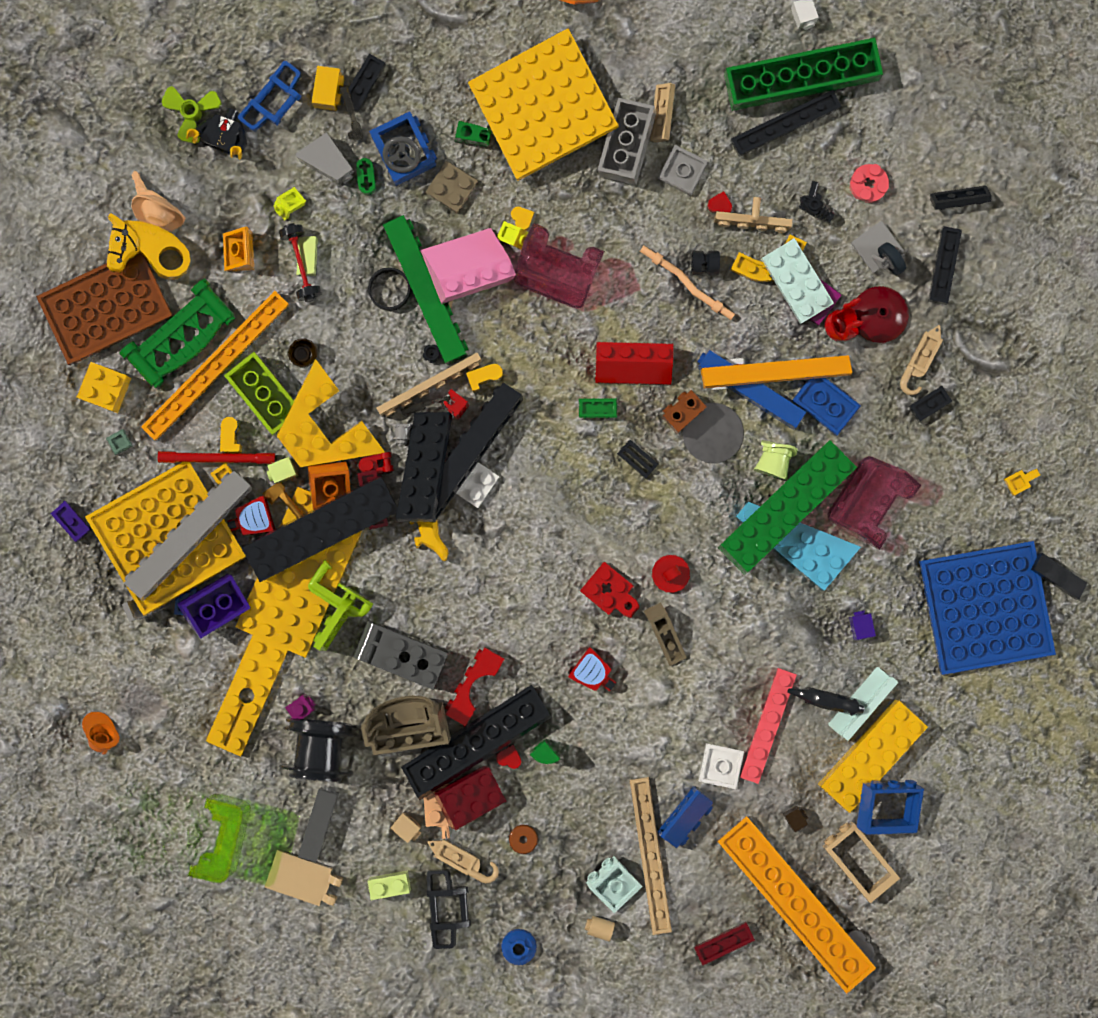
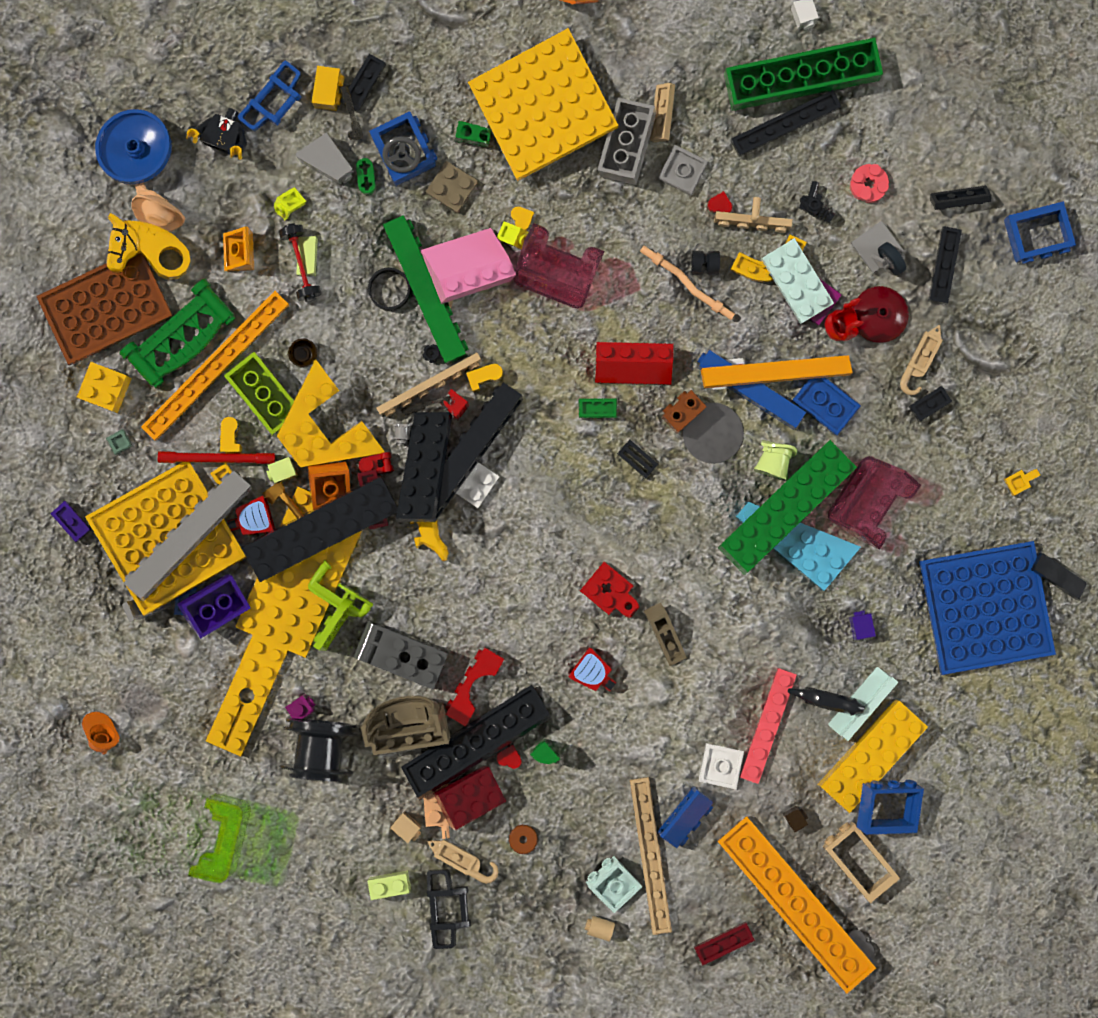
(133, 146): none -> blue dish
(173, 101): lime piece -> none
(302, 879): tan tile -> none
(318, 823): dark grey brick -> none
(518, 936): blue piece -> none
(670, 573): red tile -> none
(1015, 240): none -> blue window

